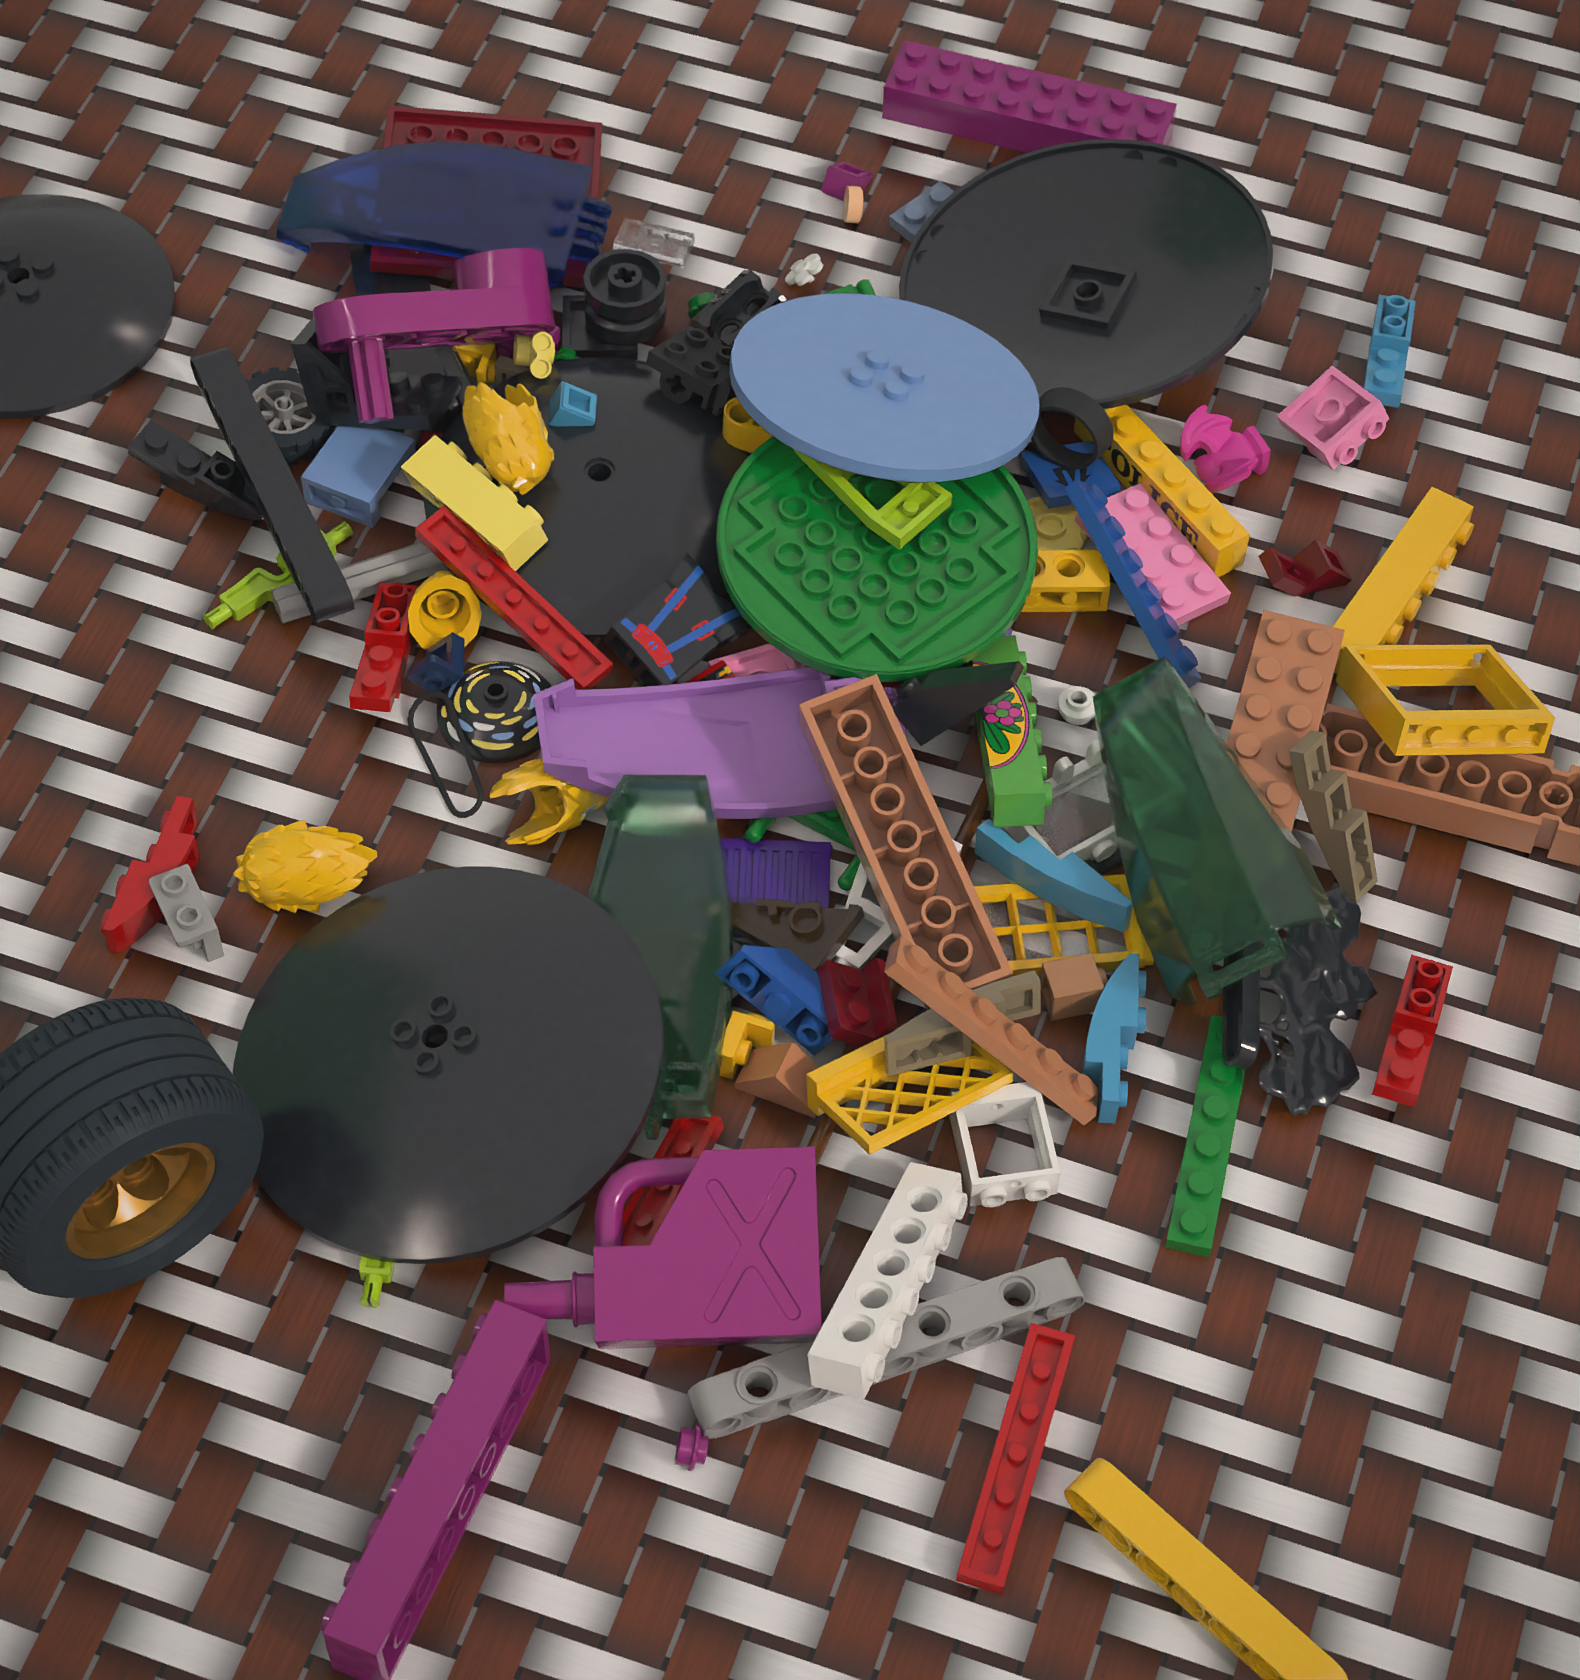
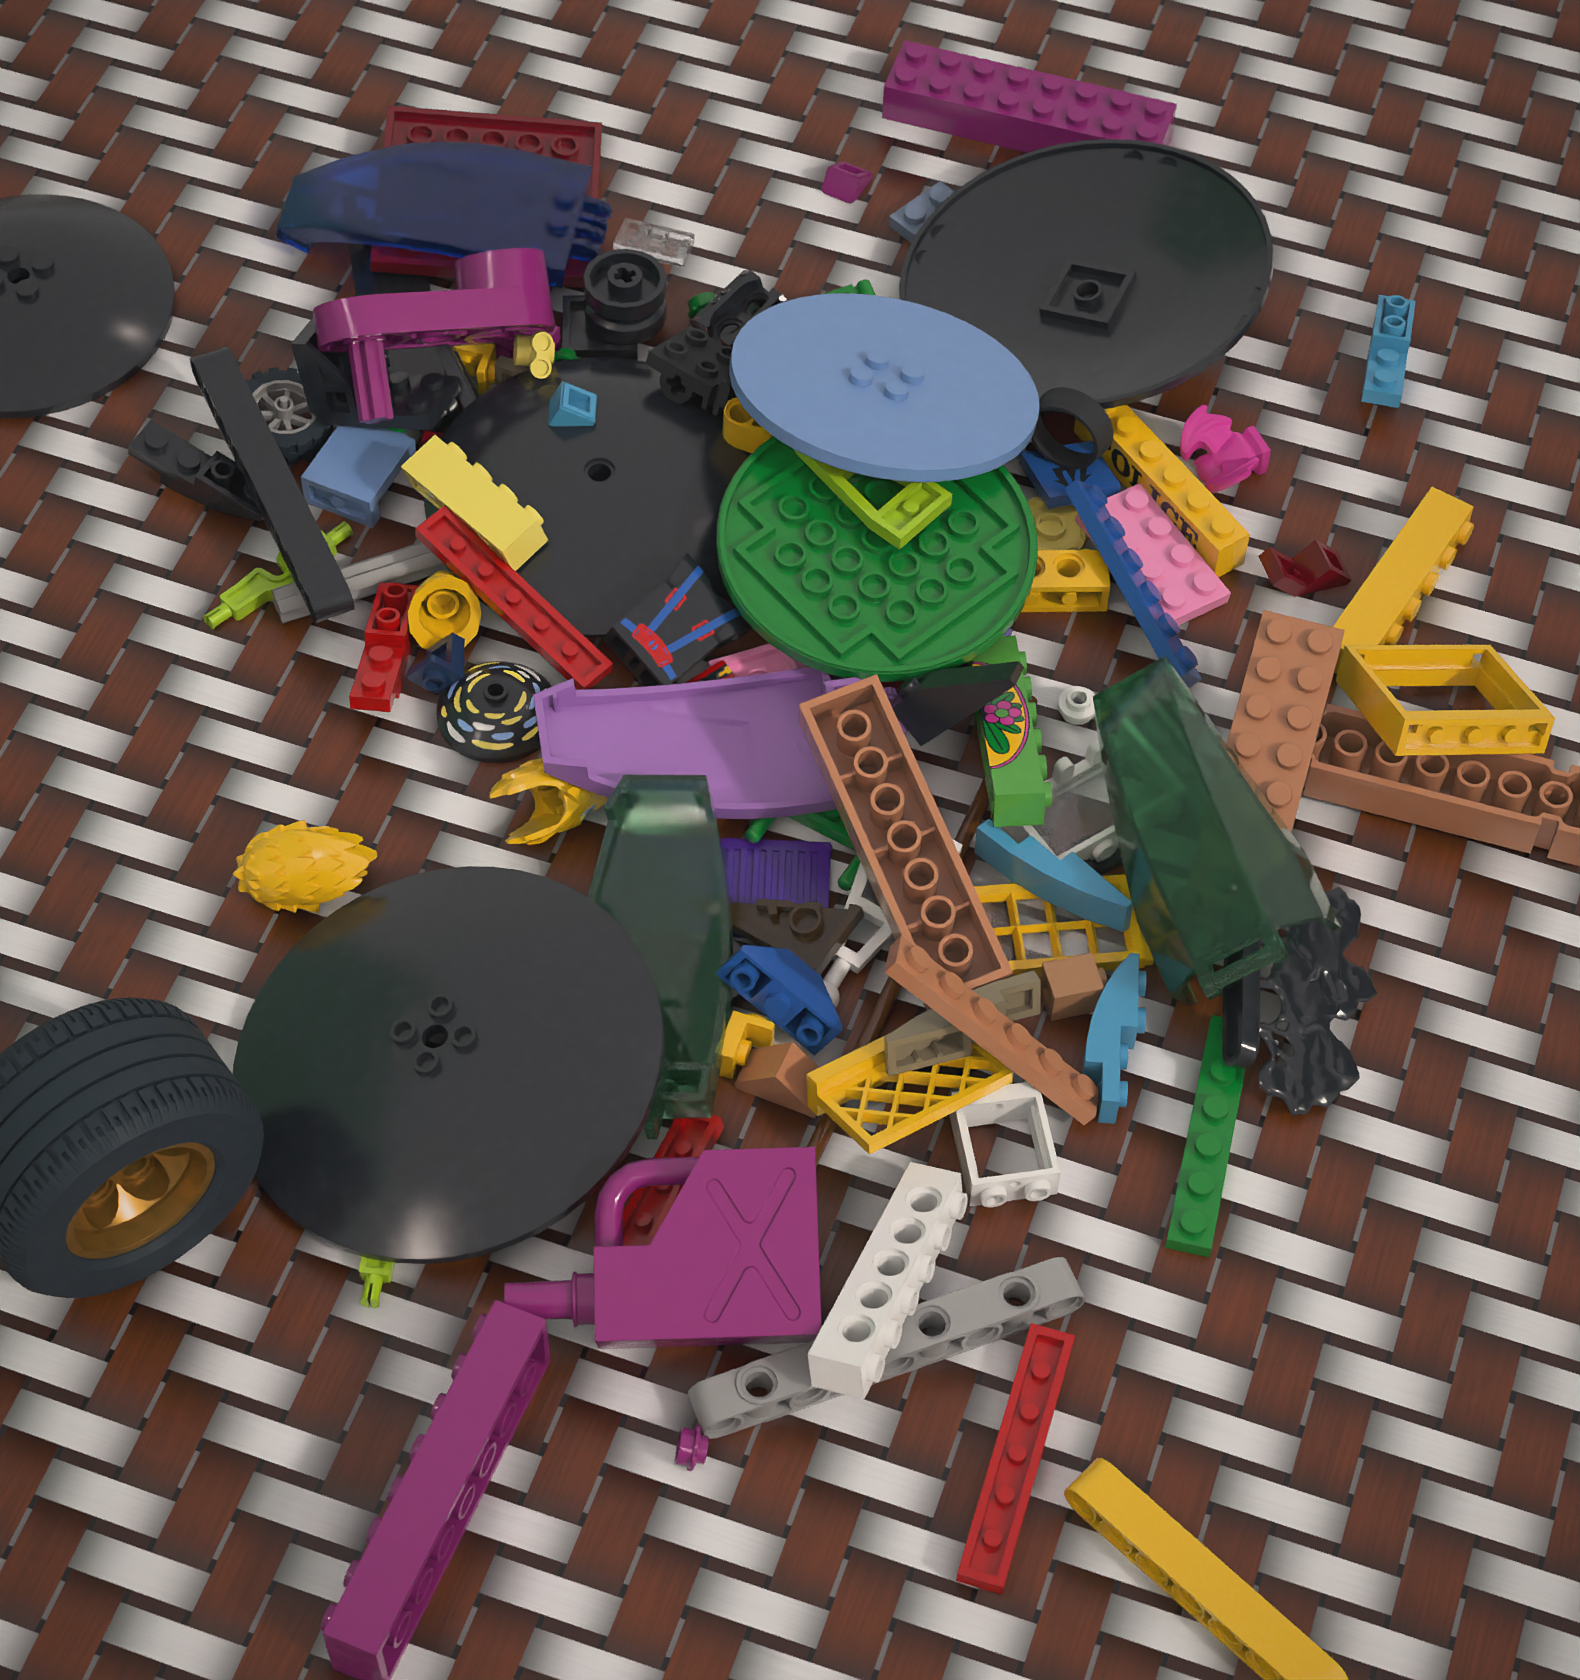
(135, 906): red slope -> none
(186, 911): light grey bracket -> none
(416, 703): black piece -> none
(508, 435): yellow head -> none
(804, 270): white plant -> none
(853, 204): light nougat tile -> none
(857, 1002): dark red bracket -> none
(1334, 418): bright pink plate -> none
(1338, 827): dark tan slope -> none
(1412, 1031): red slope -> none

